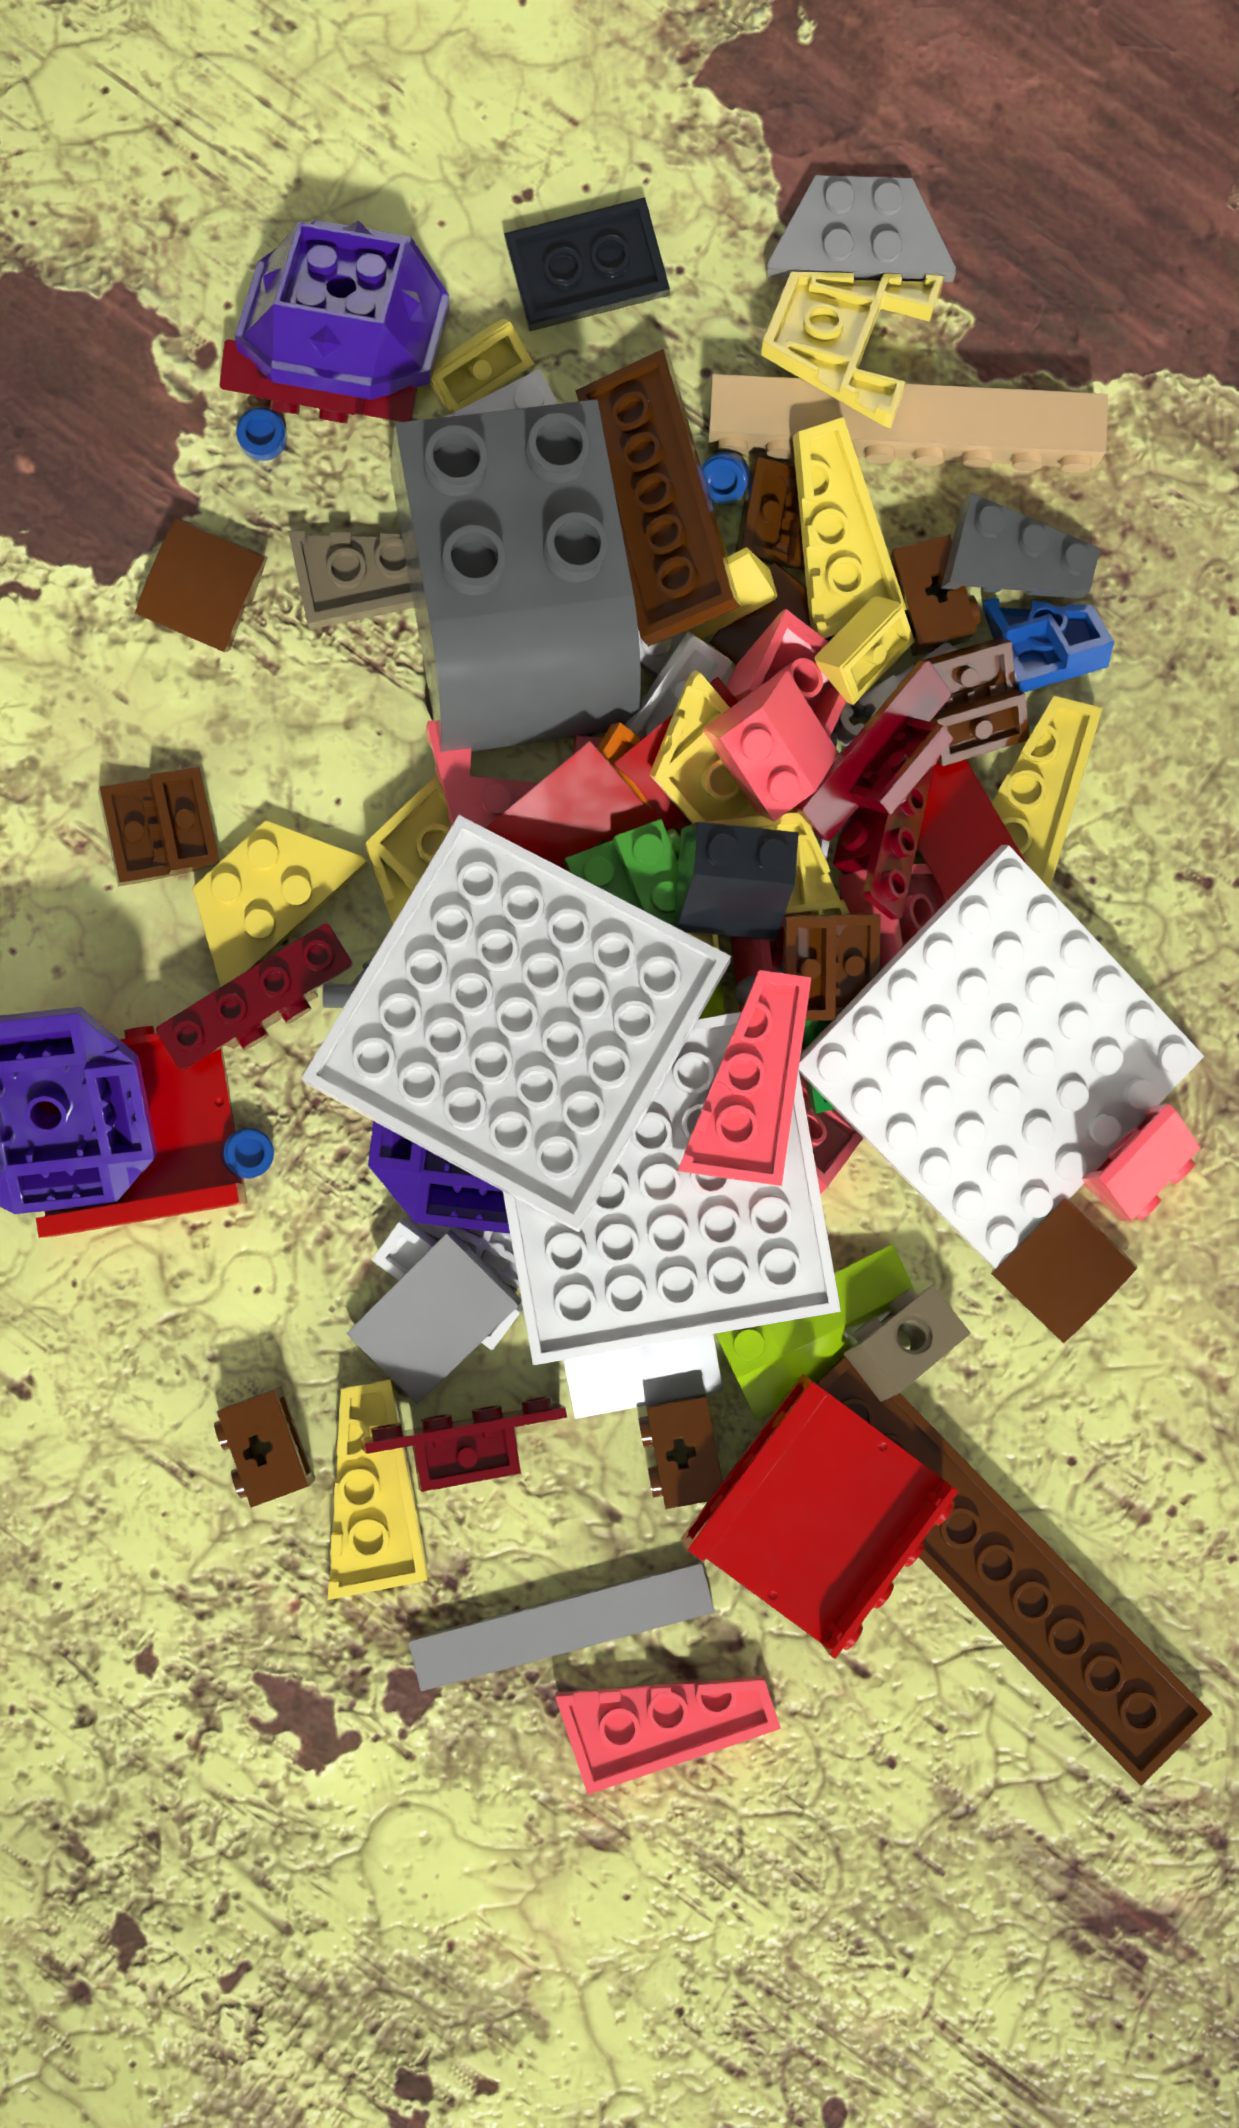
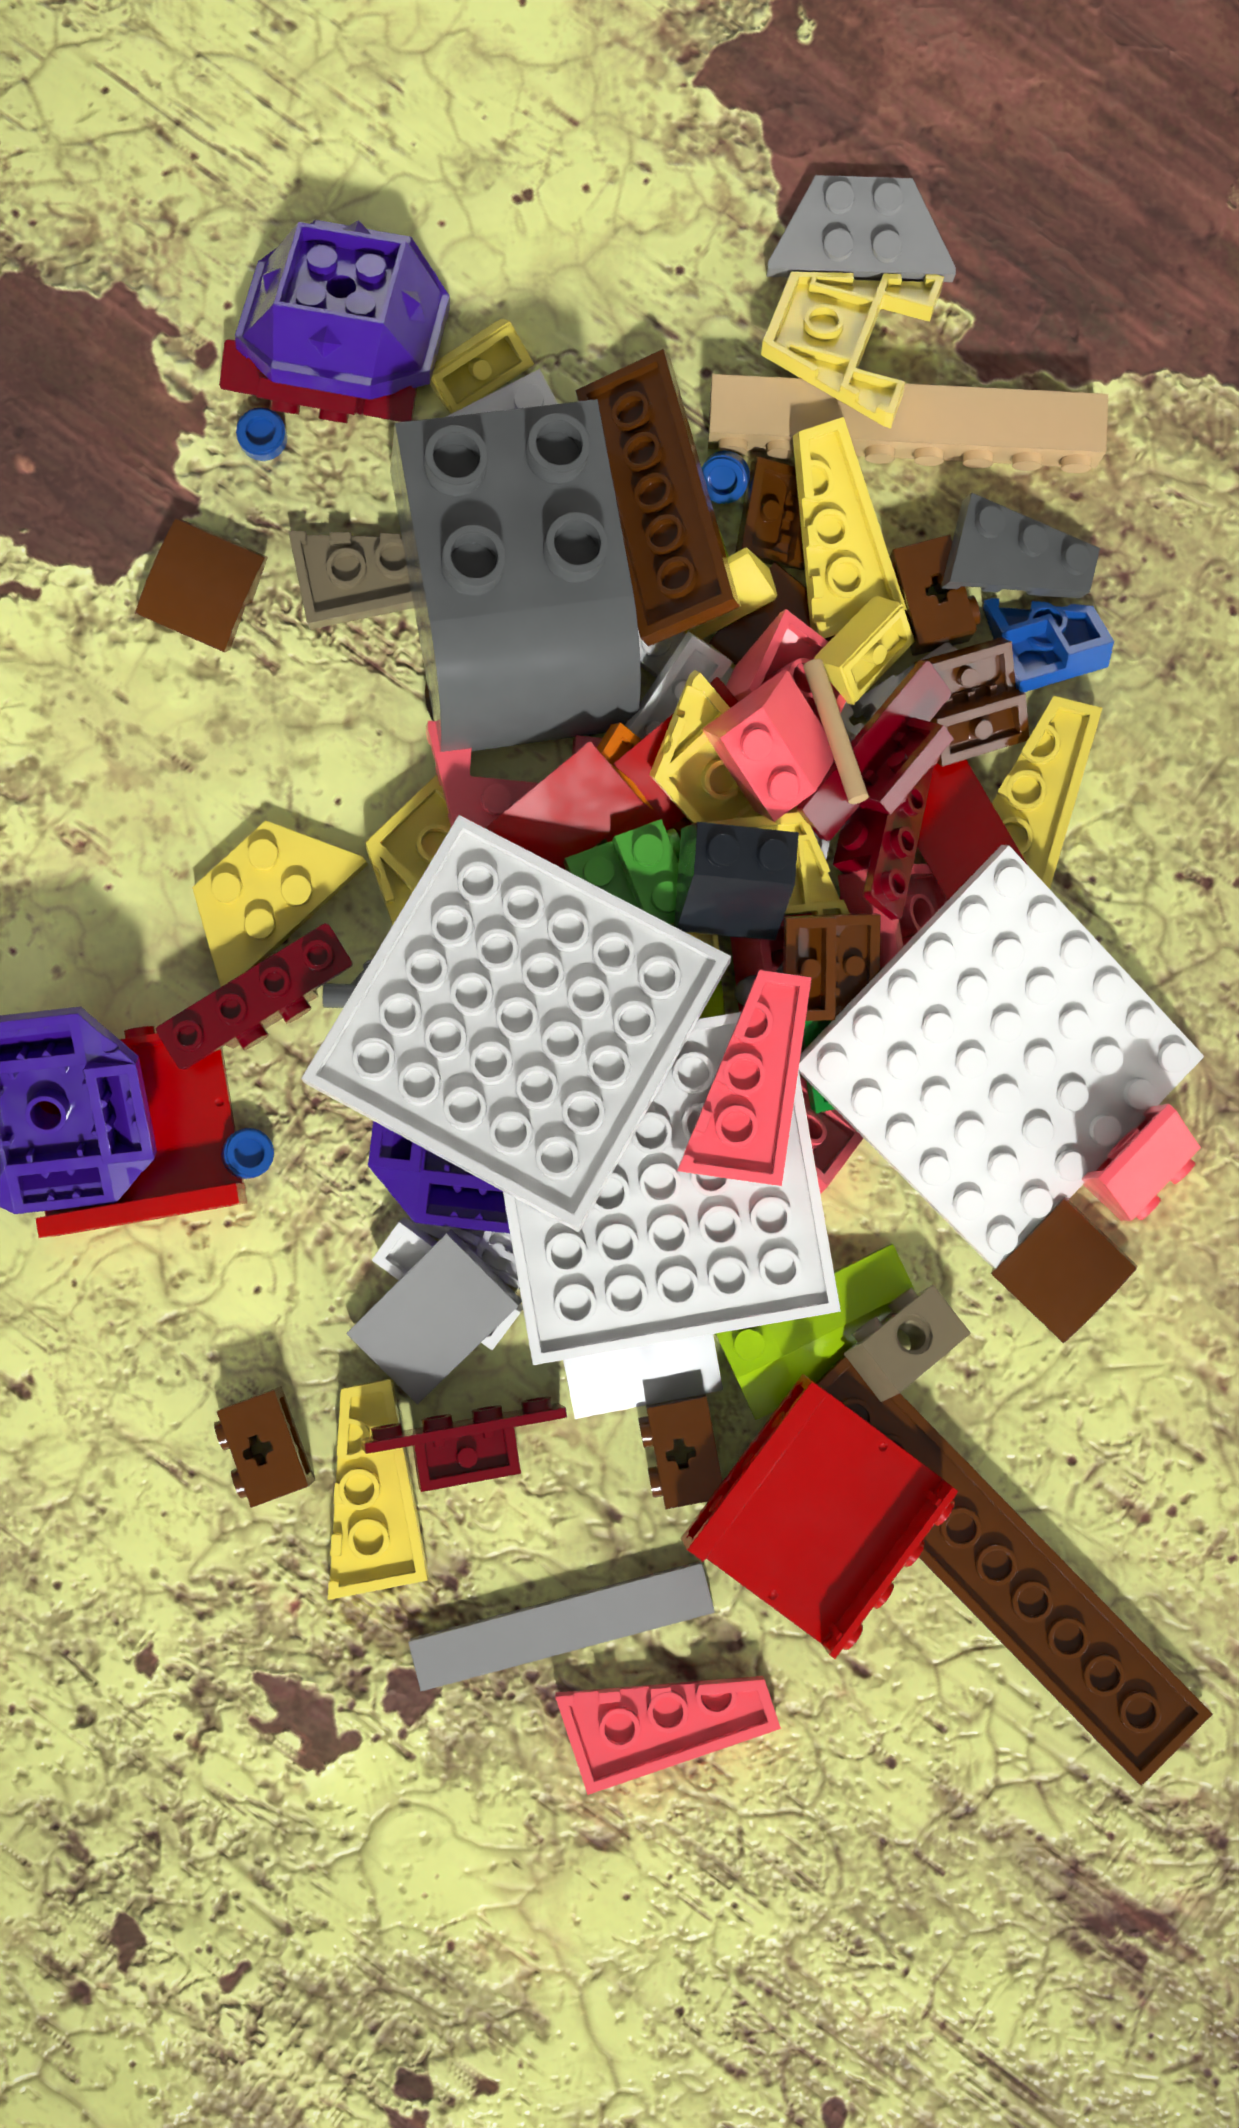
(158, 826): reddish brown slope -> none
(587, 264): black tile -> none
(835, 731): none -> tan bar

